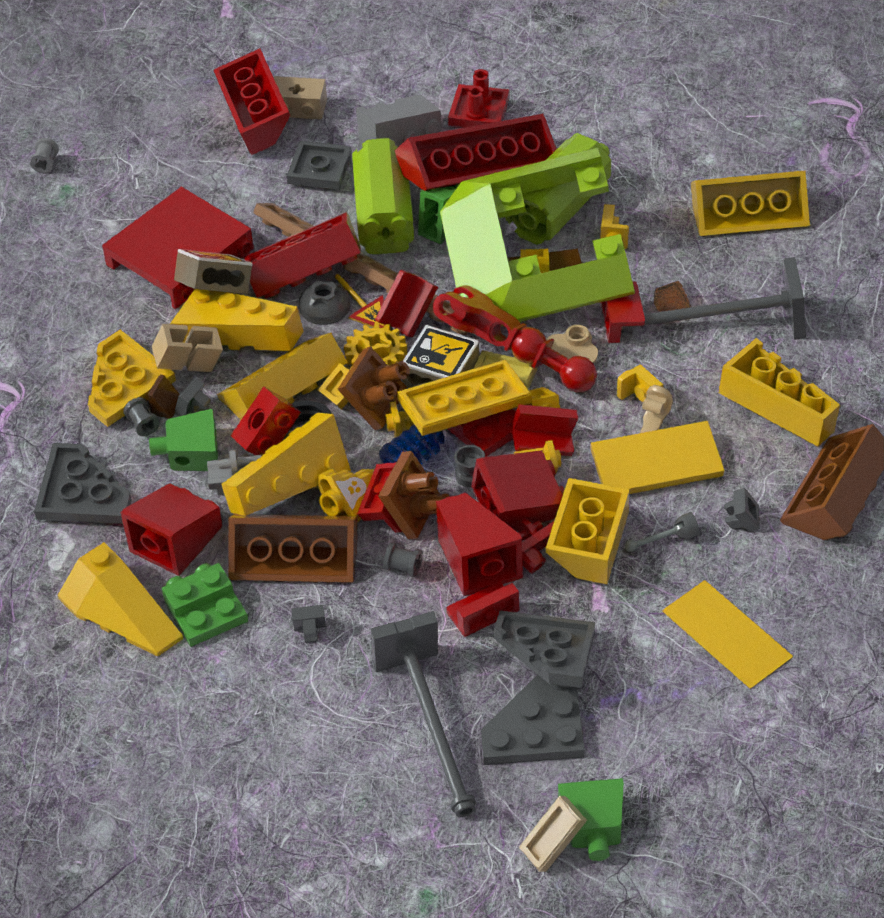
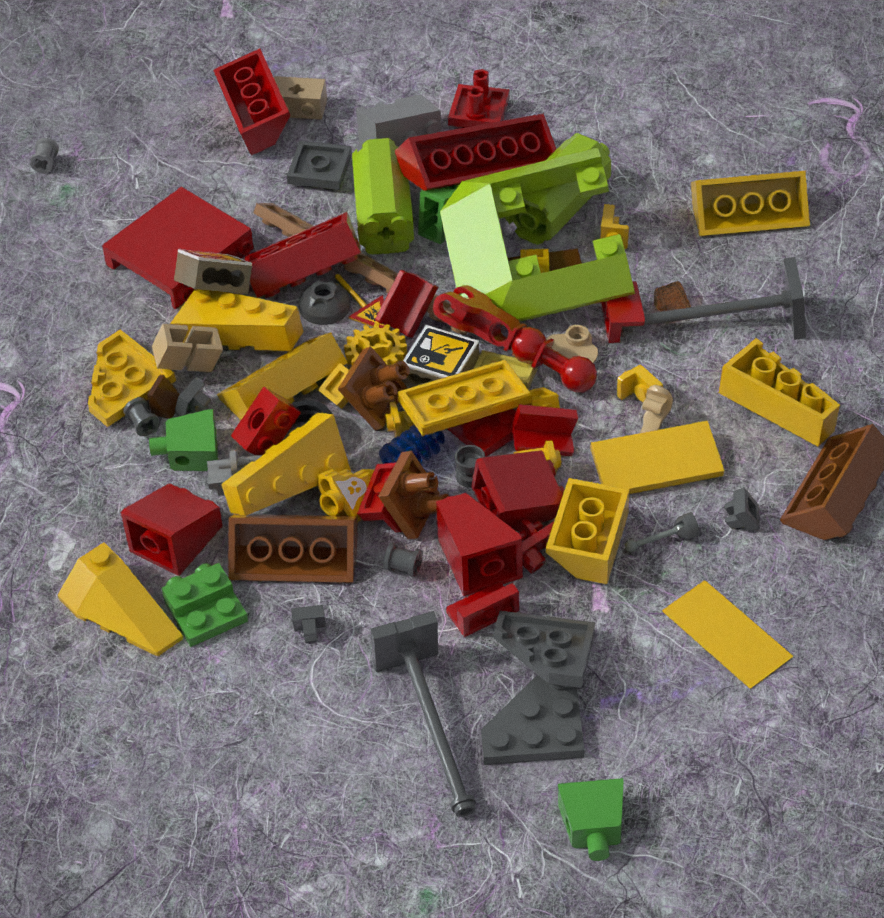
(79, 488): dark grey plate -> none
(552, 833): tan tile -> none

